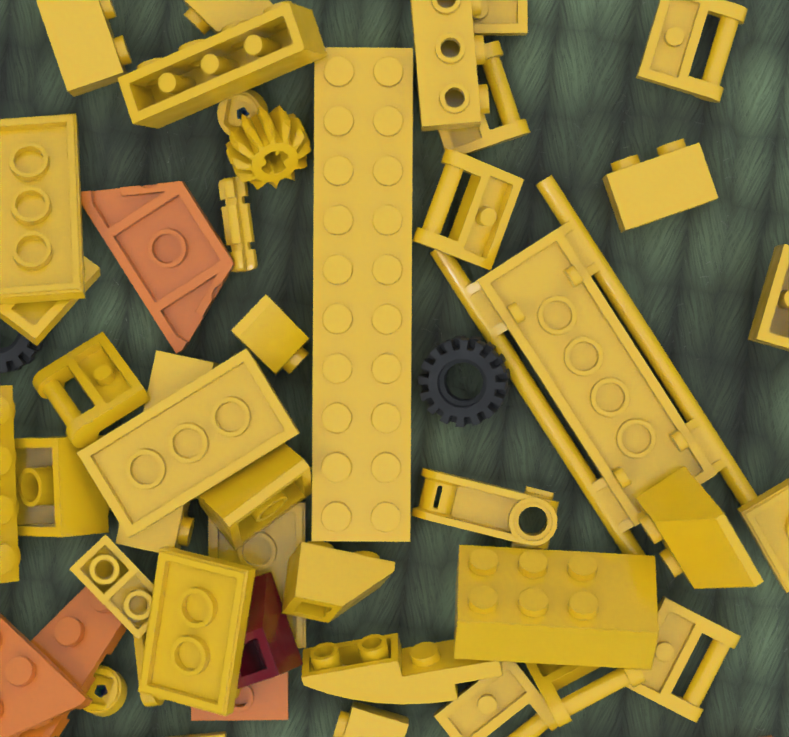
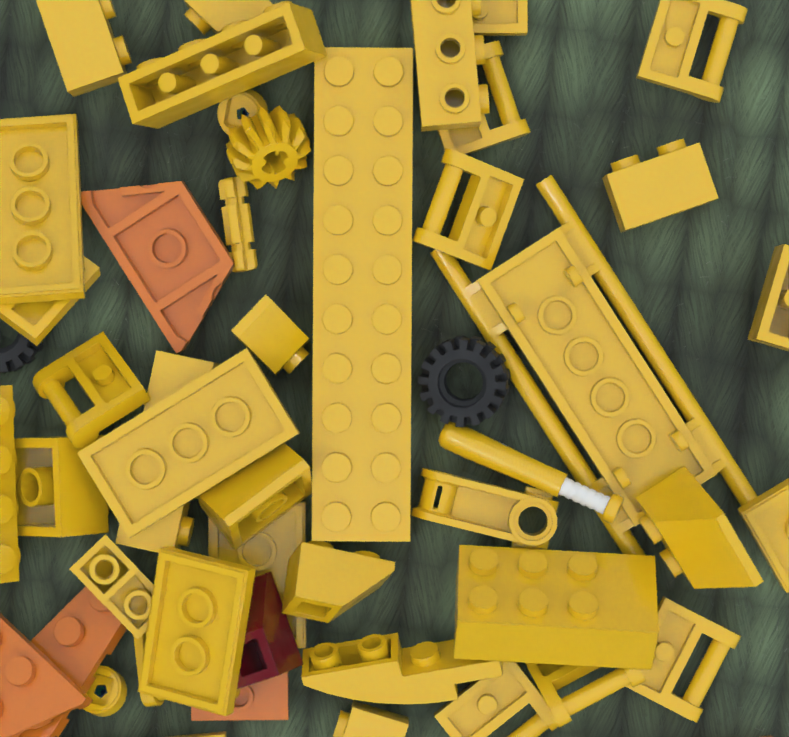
(512, 463): none -> yellow piece

